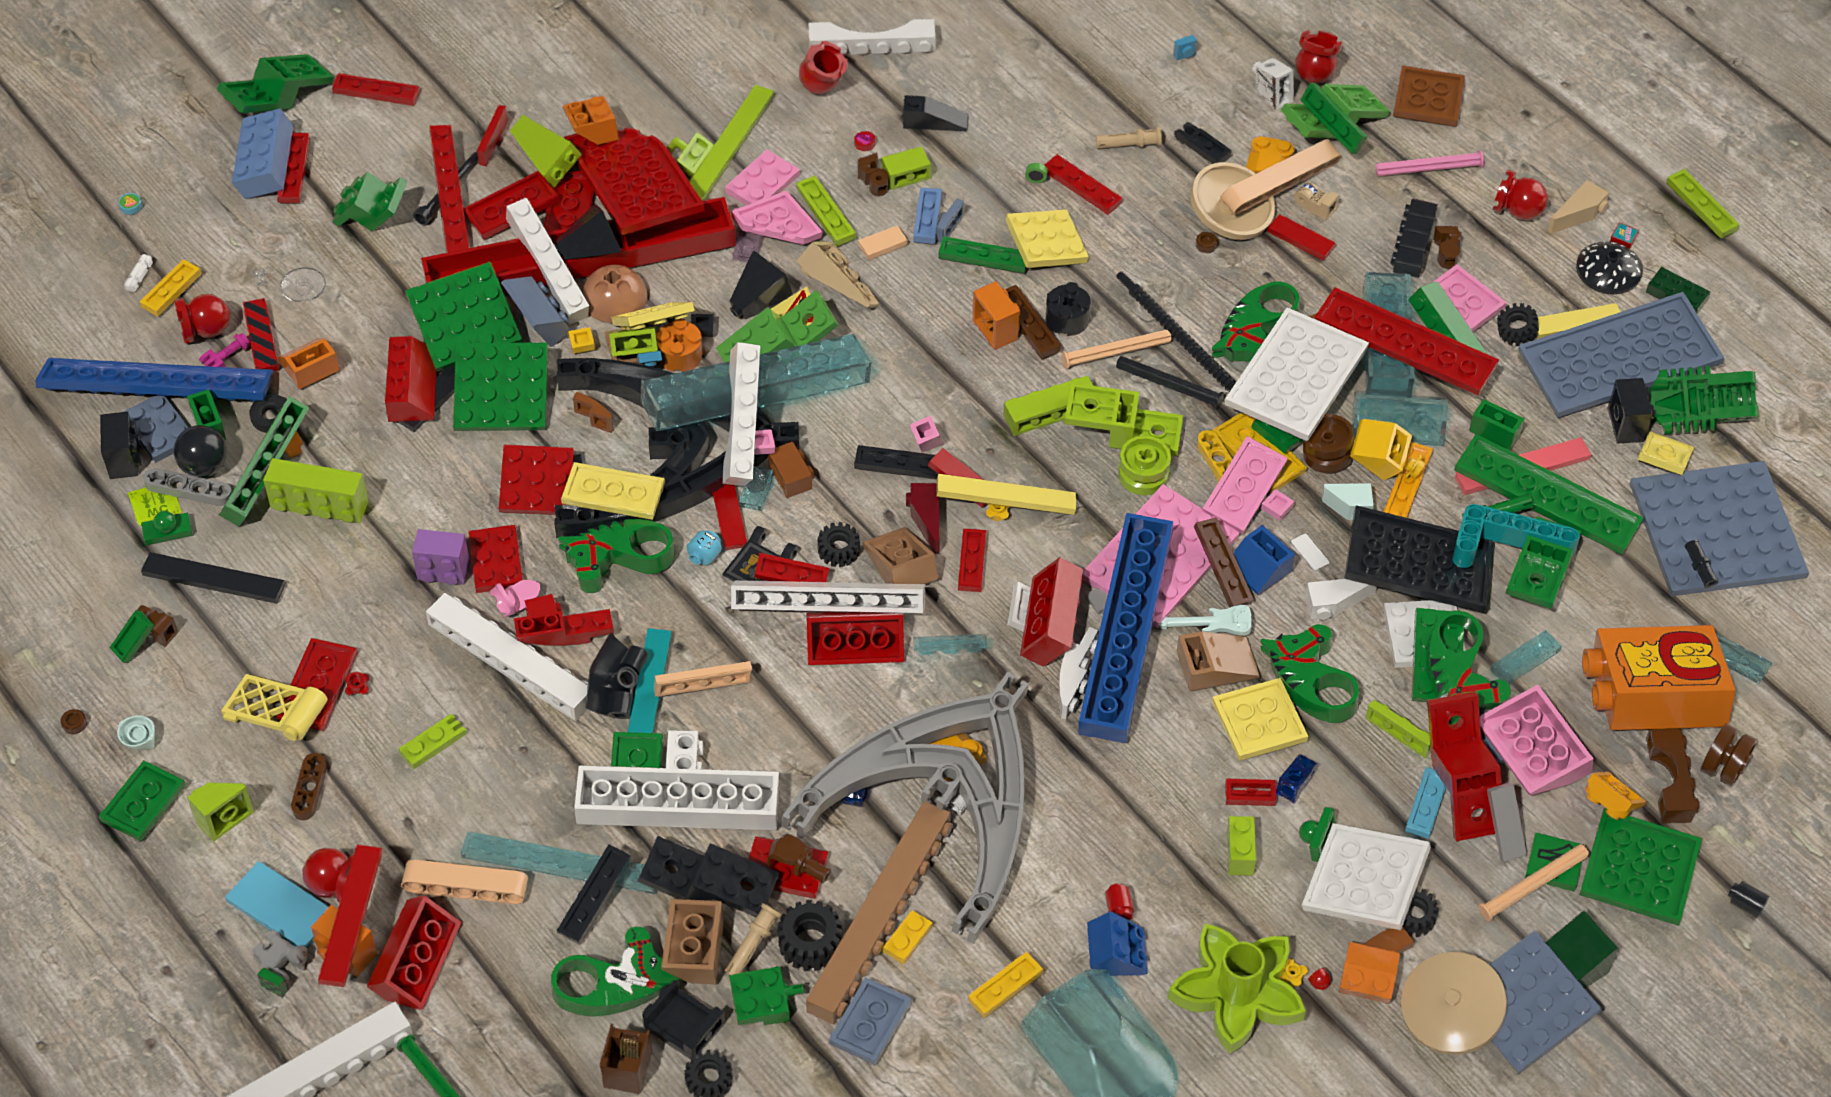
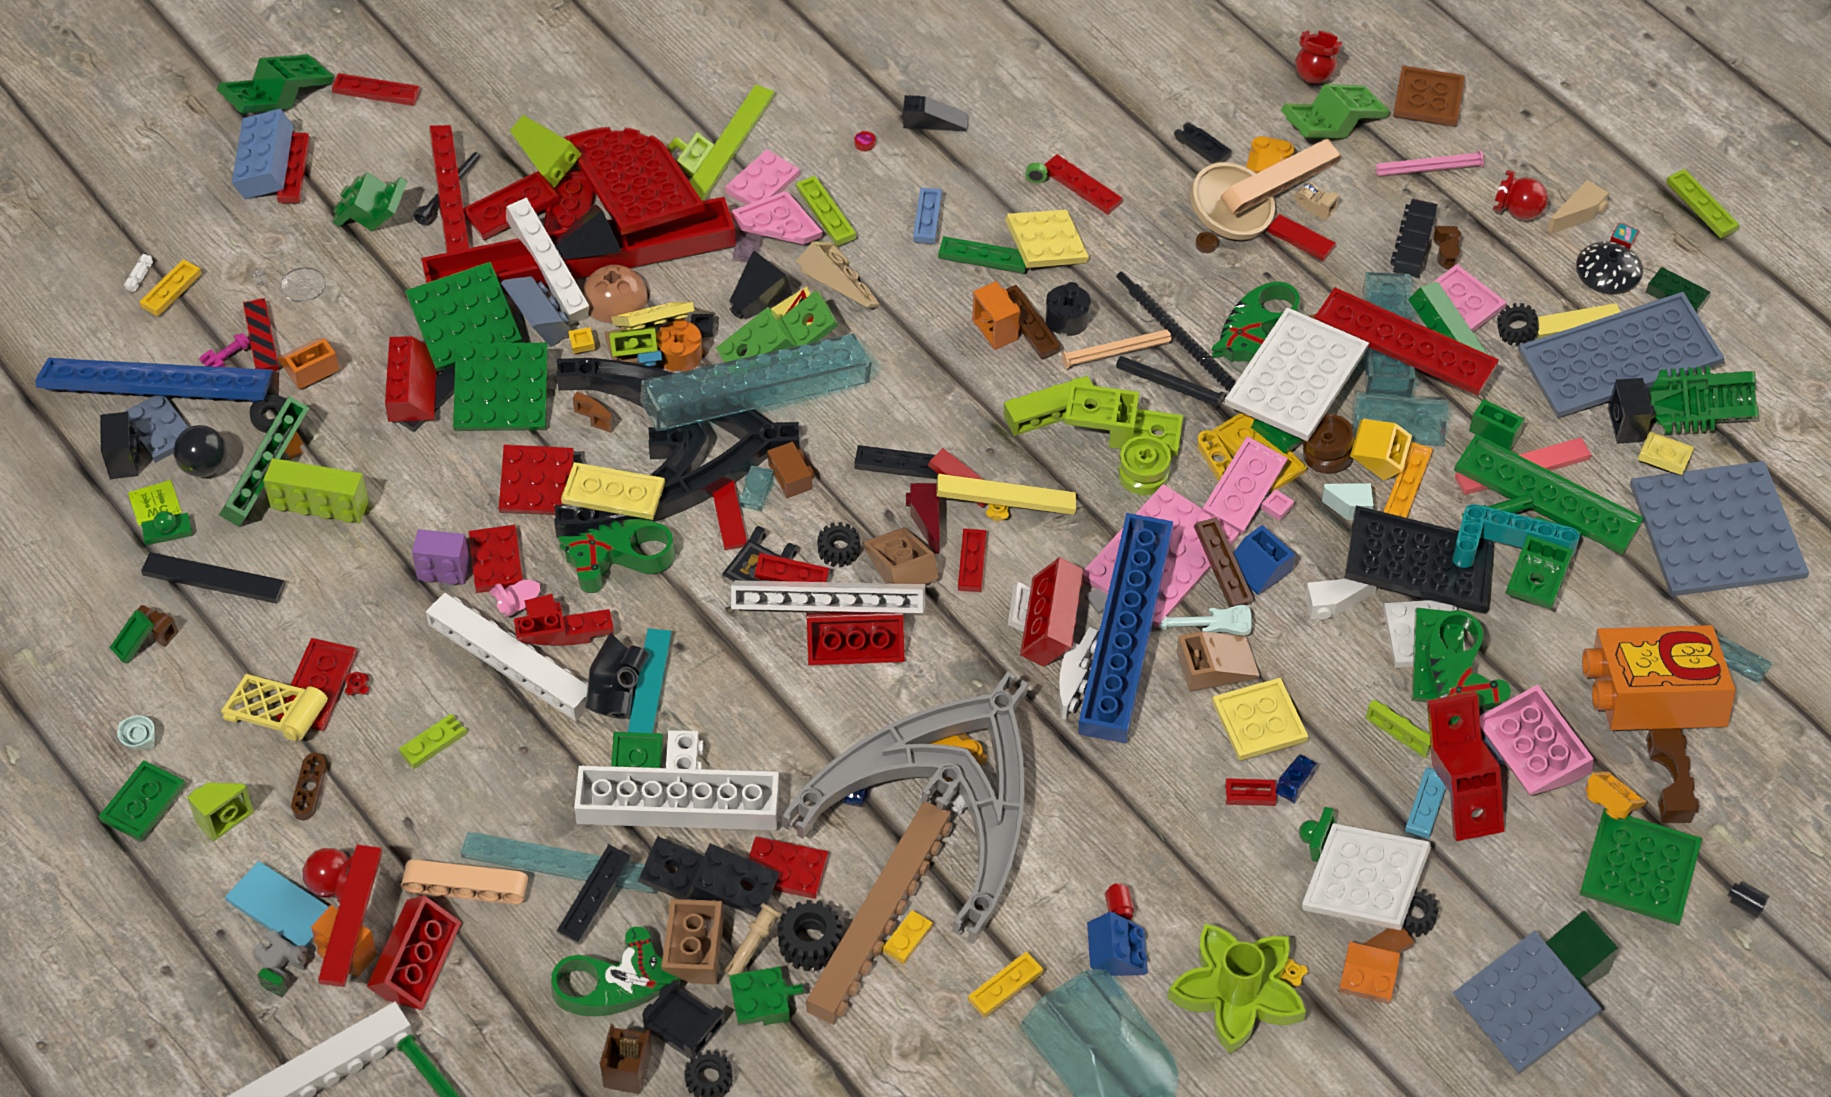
(73, 721): reddish brown tile -> none
(130, 203): tile -> none
(186, 490): light grey beam -> none
(203, 316): red tile -> none
(205, 411): green brick -> none
(492, 135): red tile -> none
(592, 119): orange slope -> none
(702, 679): light nougat tile -> none
(704, 547): medium azure head -> none
(741, 440): white arch -> none
(764, 442): bright pink plate -> none
(796, 853): reddish brown piece -> none
(822, 67): red tile -> none
(870, 1021): sand blue plate -> none
(872, 175): reddish brown leg -> none
(882, 242): light nougat tile -> none
(906, 167): lime brick -> none
(910, 38): white arch -> none
(926, 434): bright pink brick -> none
(949, 643): clear light blue plate -> none
(950, 220): sand blue plate -> none
(1138, 138): tan pin -> none
(1185, 47): dark azure plate -> none
(1241, 845): lime brick -> none
(1274, 82): white torso -> none
(1297, 664): green animal -> none
(1310, 551): white sticker -> none
(1320, 979): red hinge -> none
(1333, 118): green plate -> none
(1414, 467): yellow plate -> none
(1454, 1003): tan dish -> none
(1506, 822): light grey tile -> none
(1526, 657): clear light blue plate -> none
(1533, 882): light nougat axle -> none
(1547, 849): green tile -> none
(1701, 563): black pin -> none
(1731, 756): reddish brown wheel -> none

